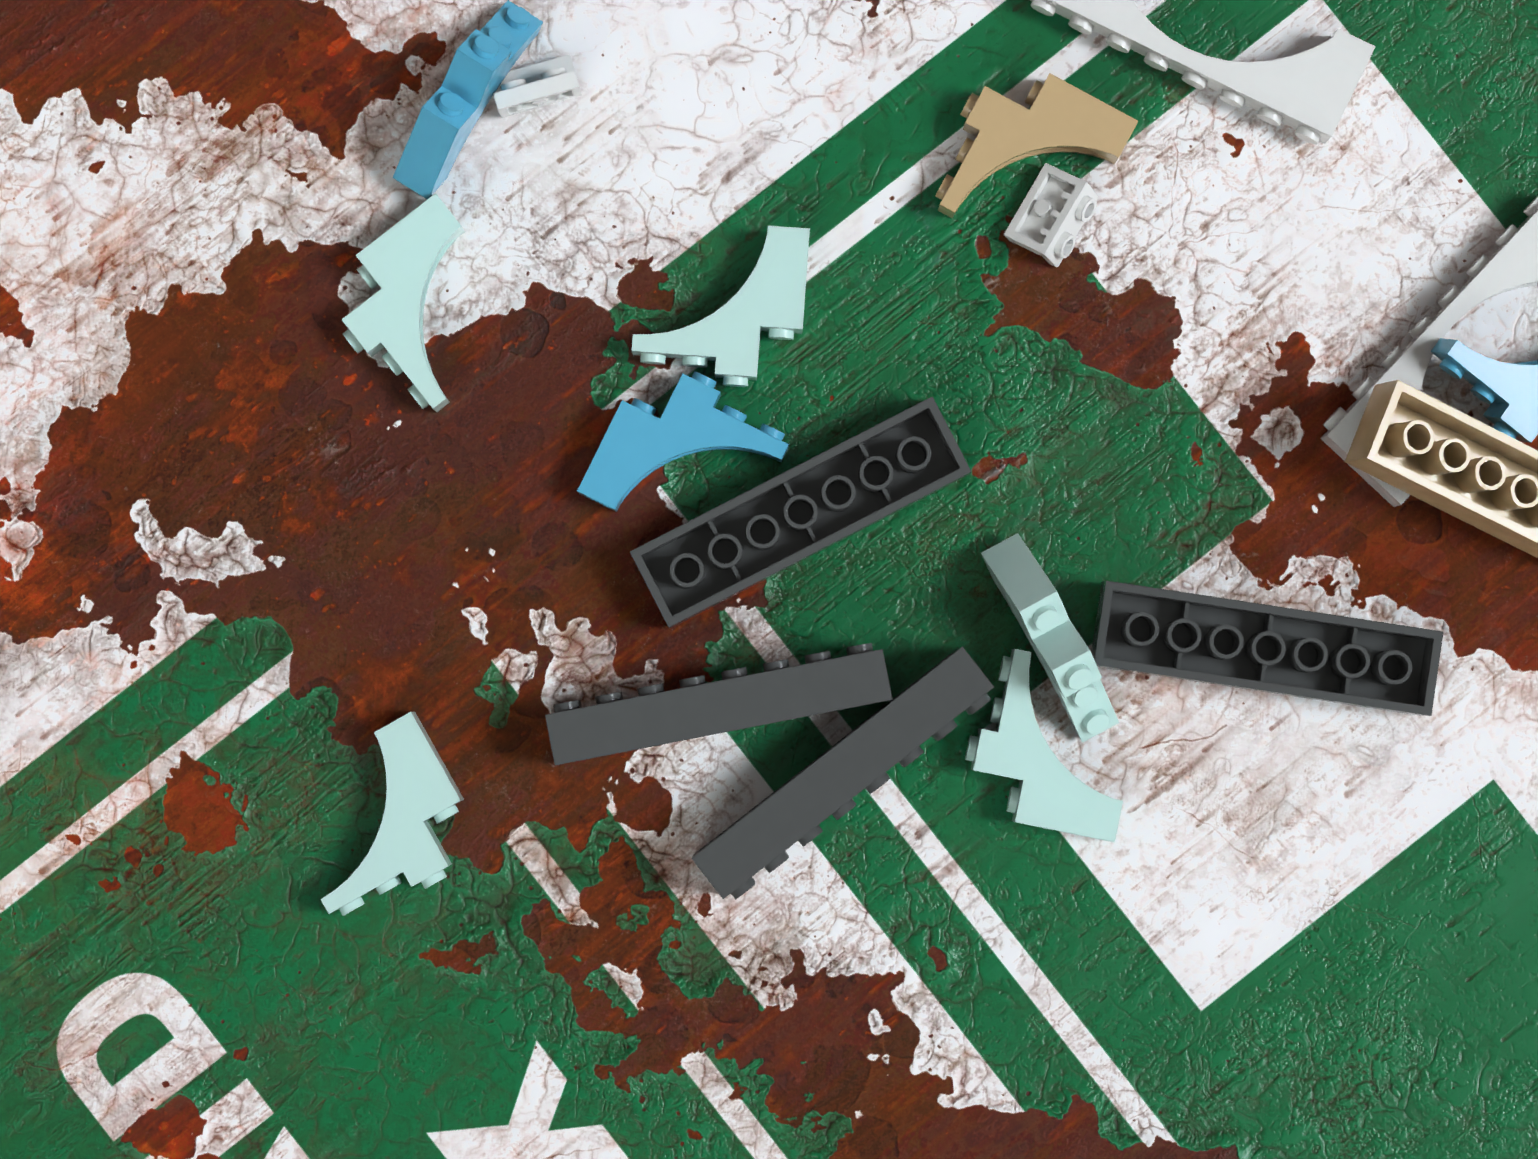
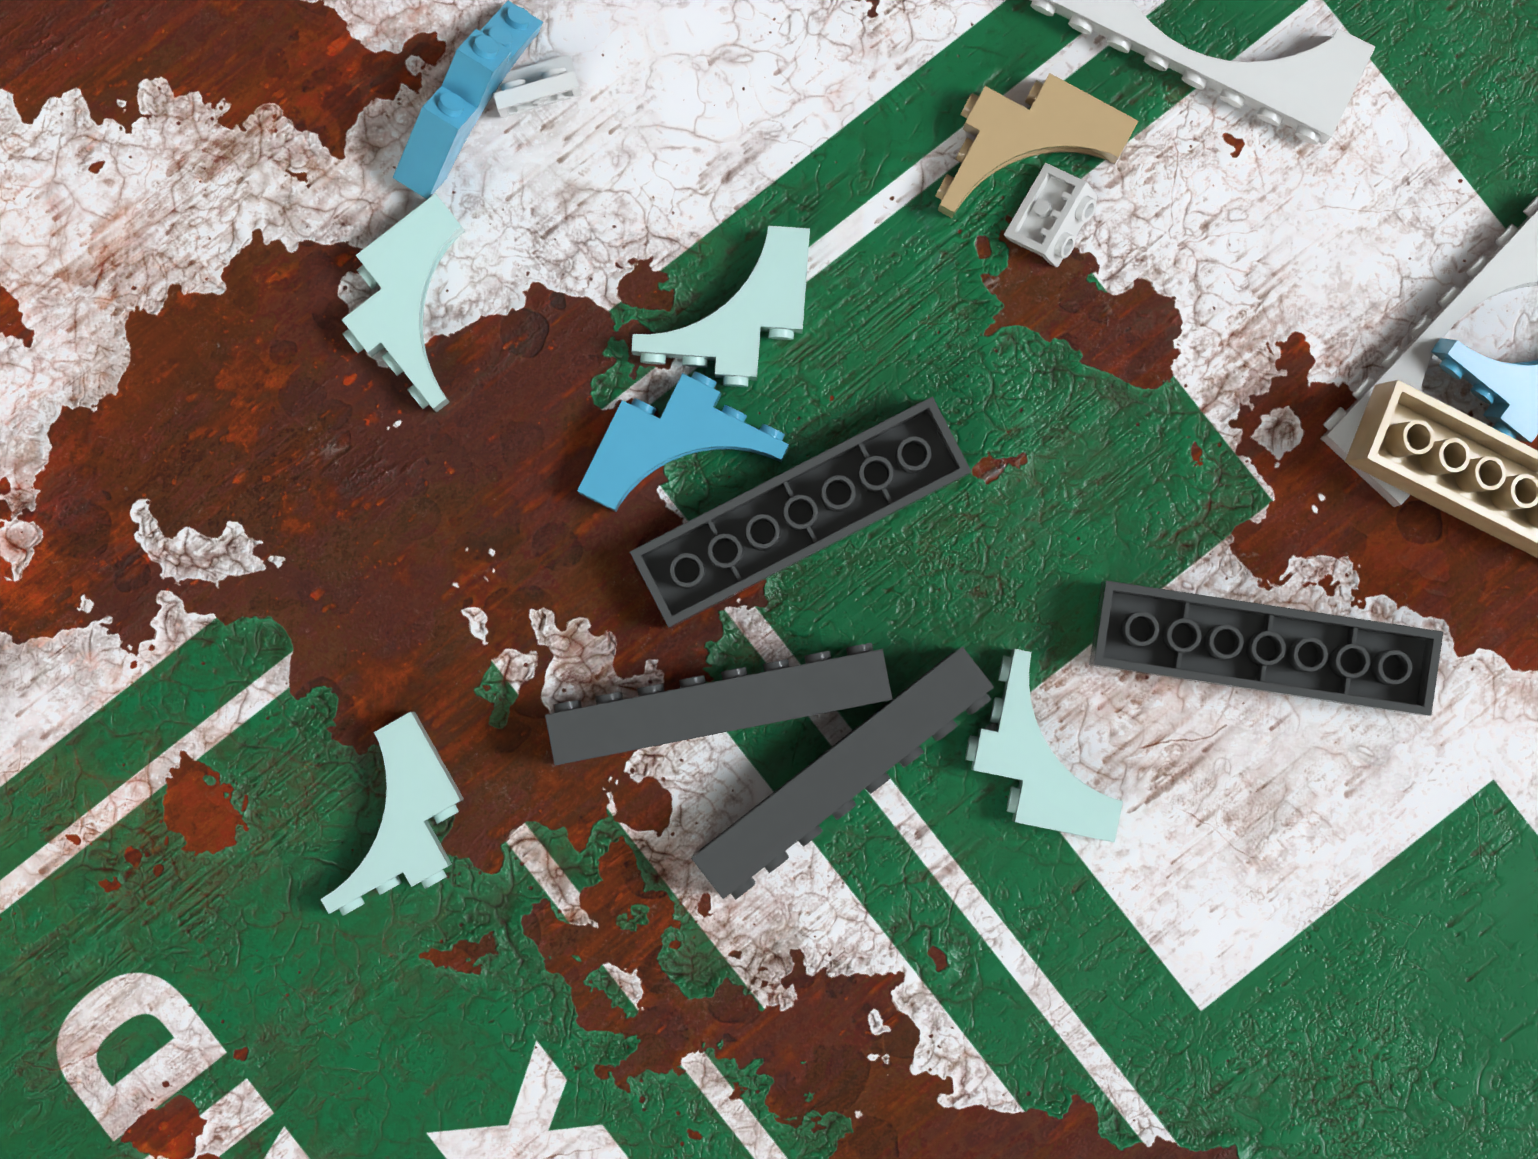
(1051, 636): light aqua arch -> none

